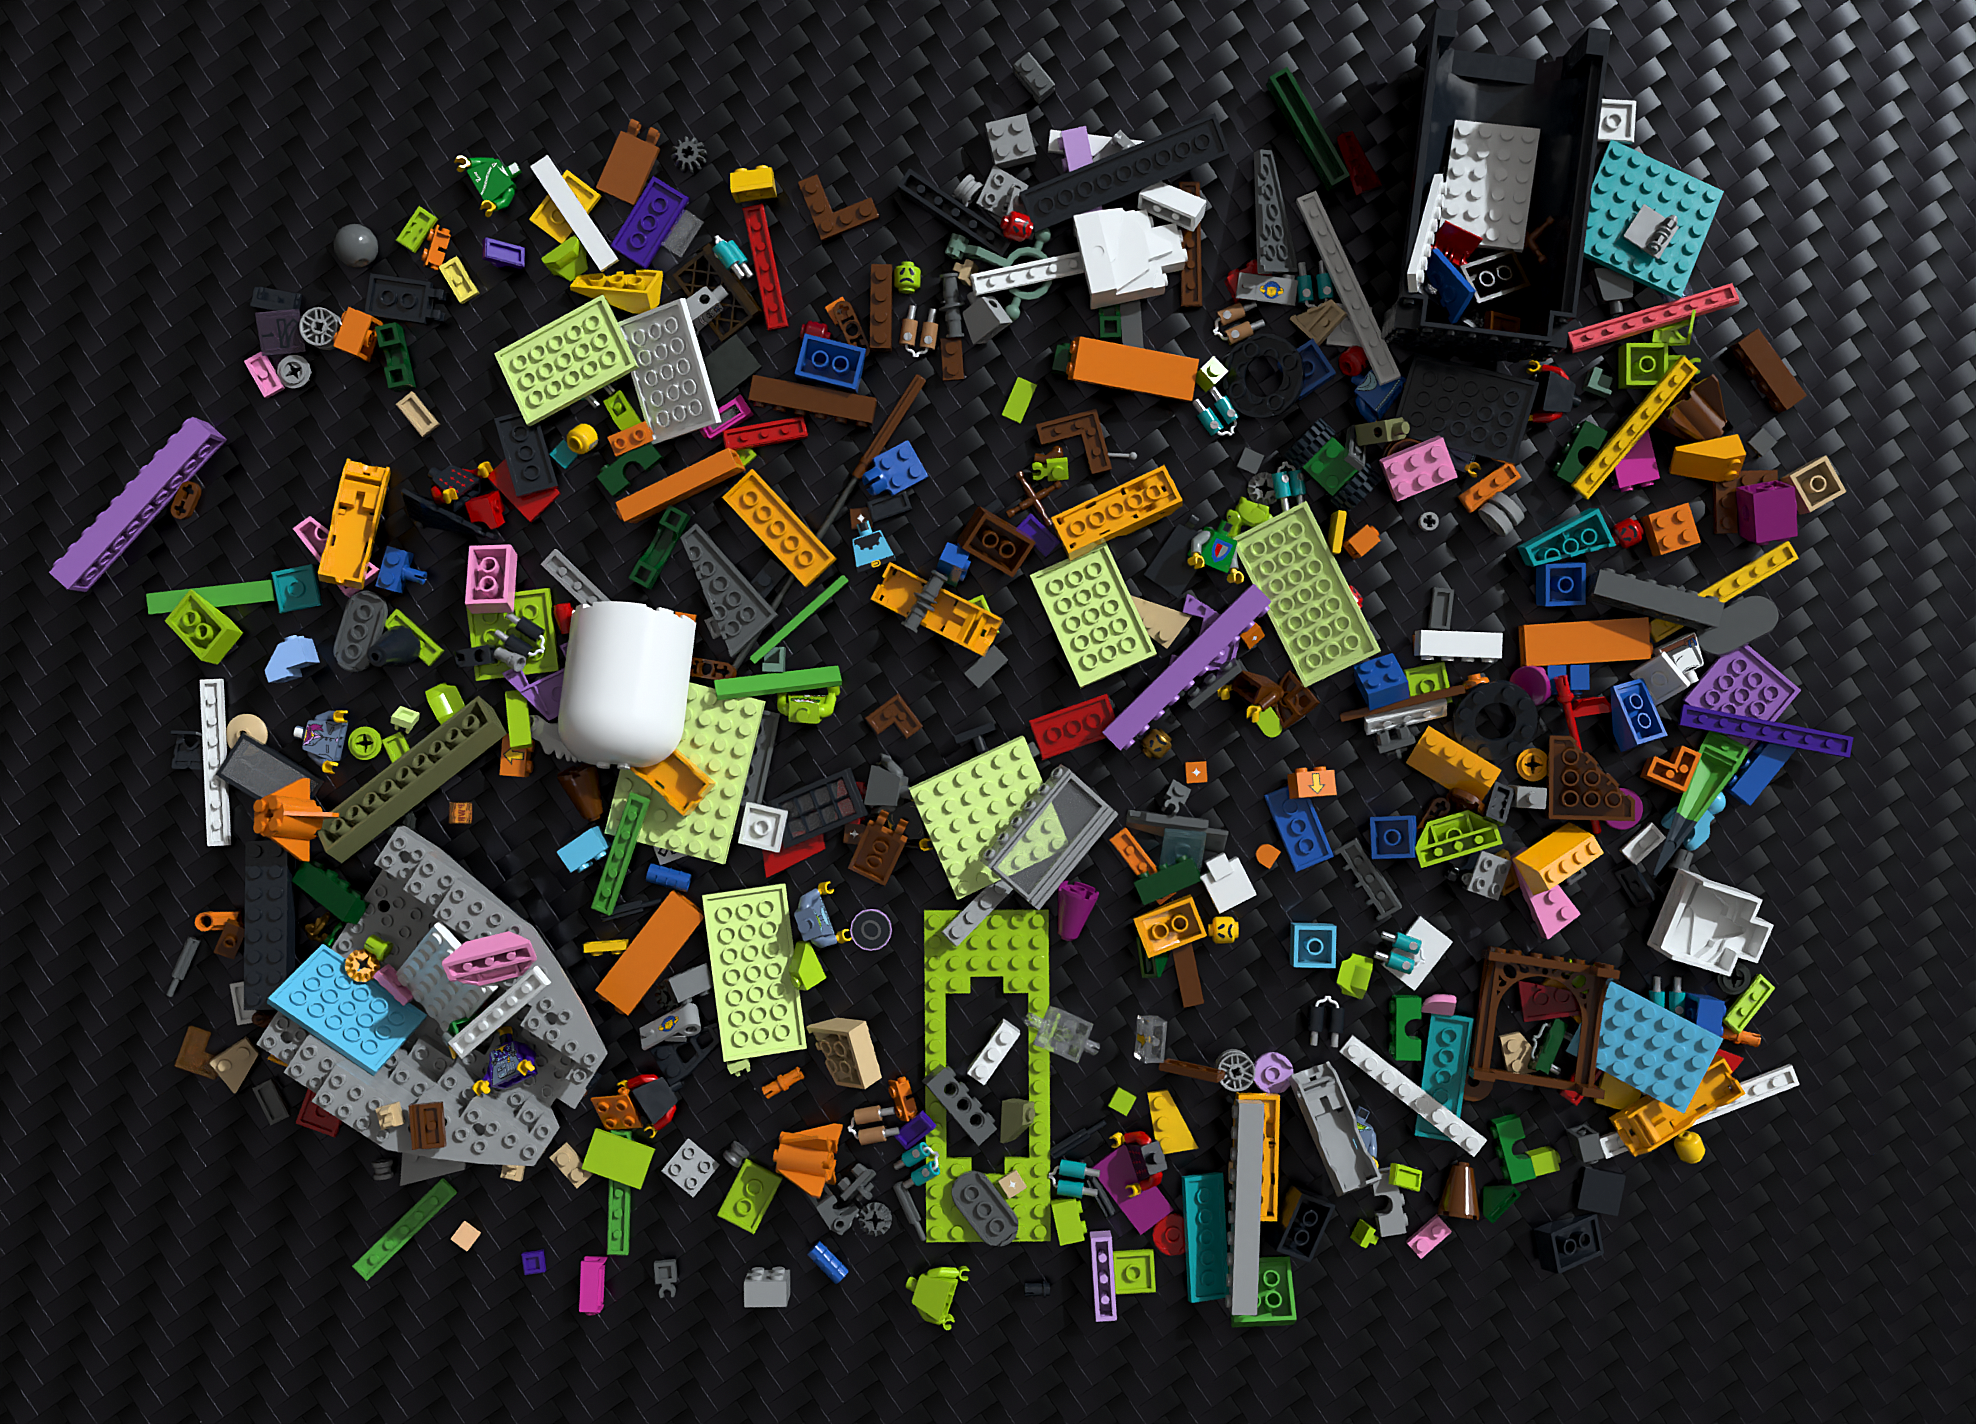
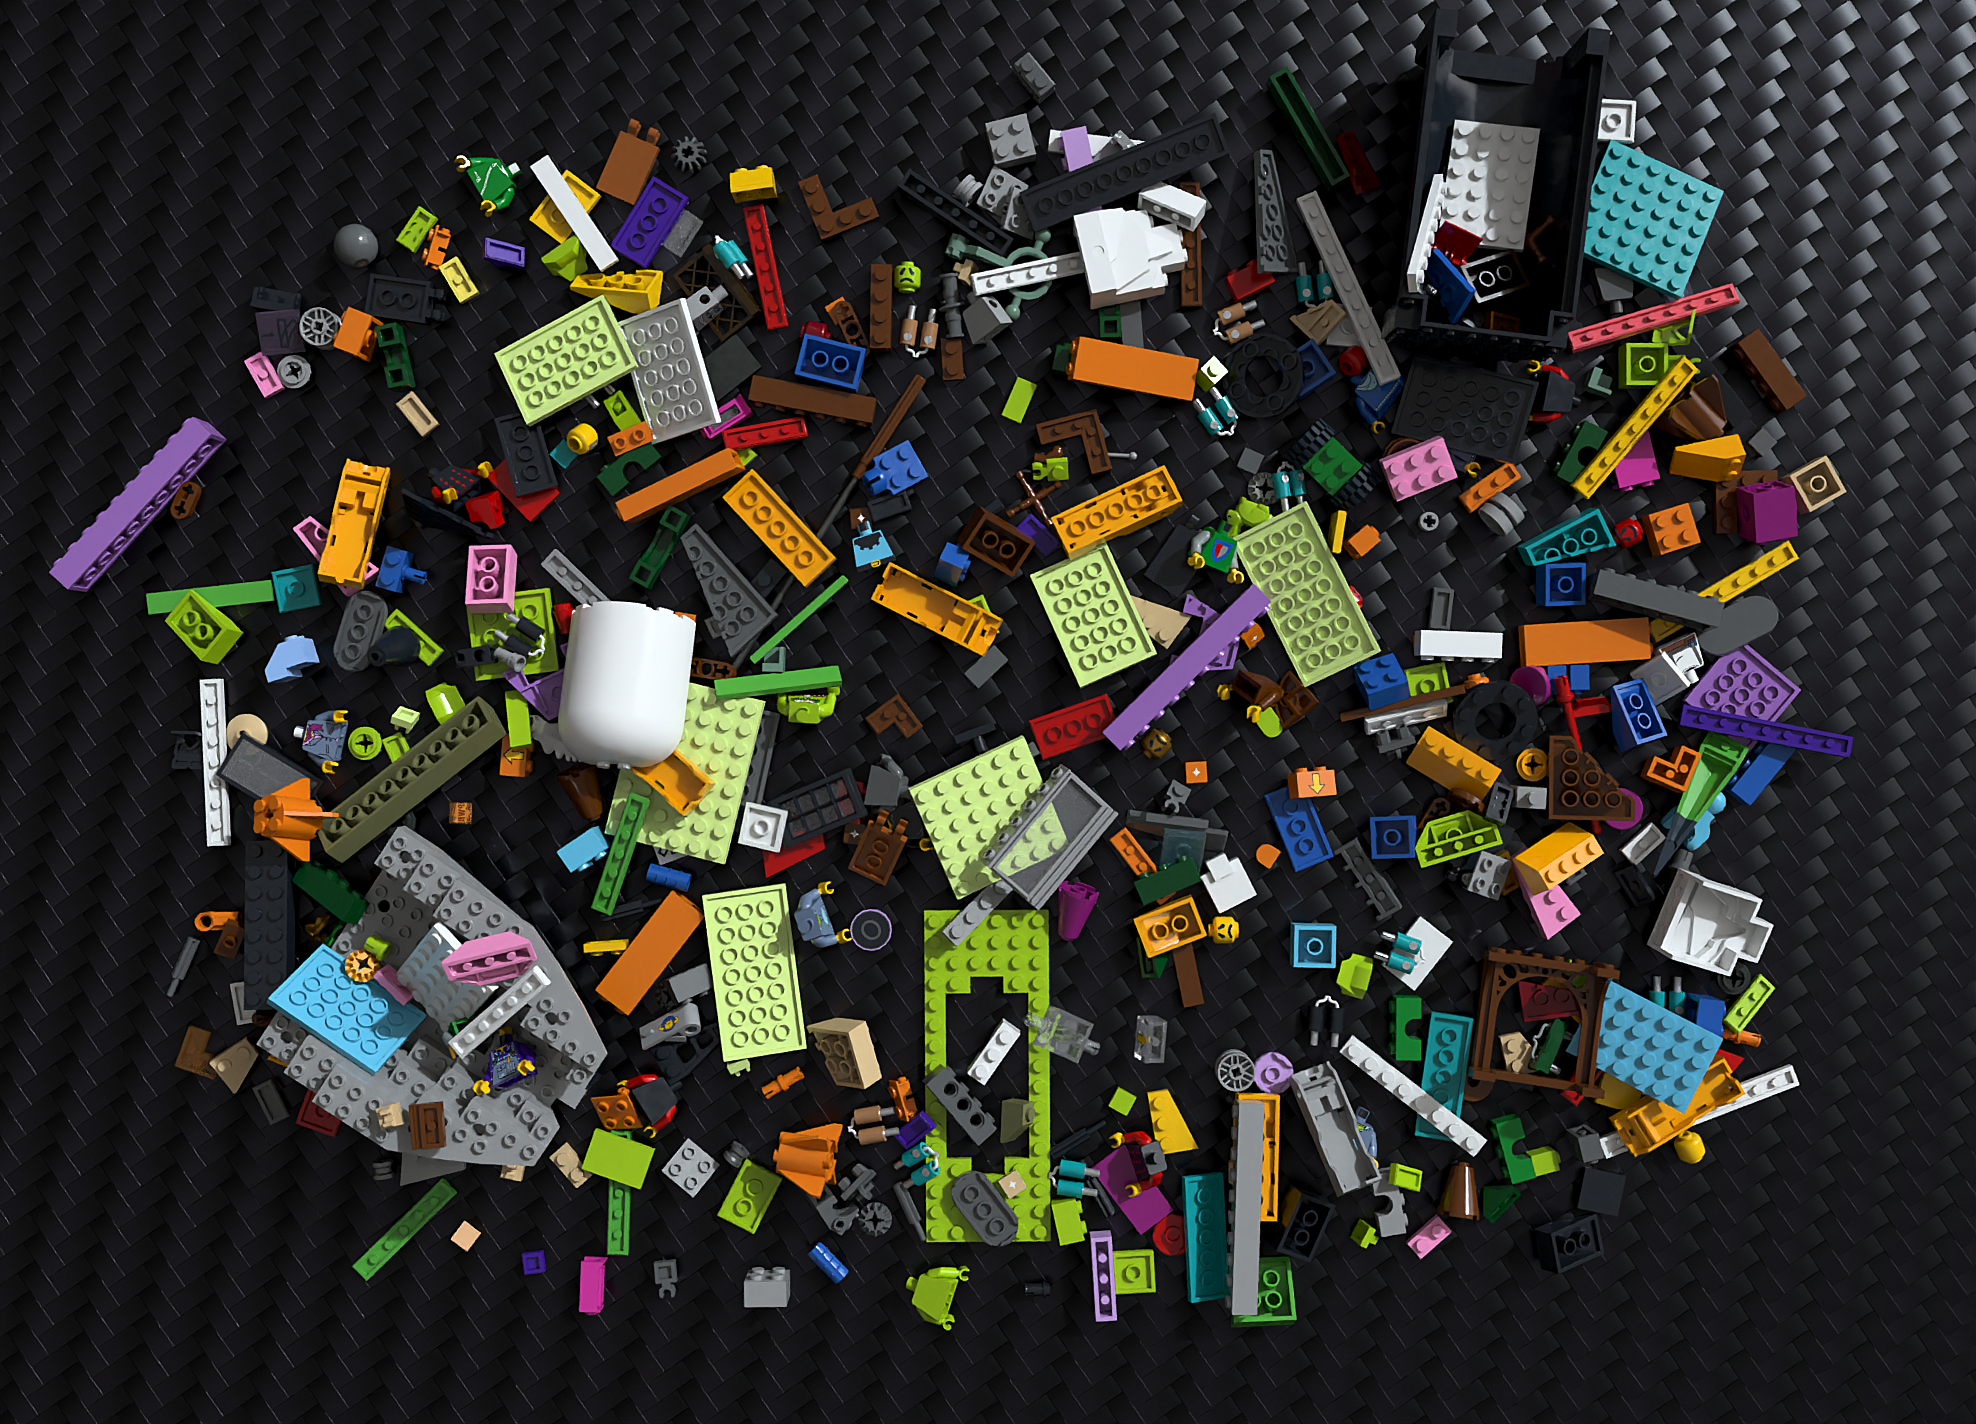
(805, 967): lime slope -> none
(924, 601): dark grey piece -> none
(1016, 226): red head -> none
(1192, 1070): reddish brown tile -> none
(1213, 682): dark grey plate -> none
(1267, 288): light grey door -> none
(1354, 454): dark grey tile -> none
(1389, 430): olive torso -> none
(1439, 1004): bright pink brick -> none
(1651, 231): light grey hinge -> none

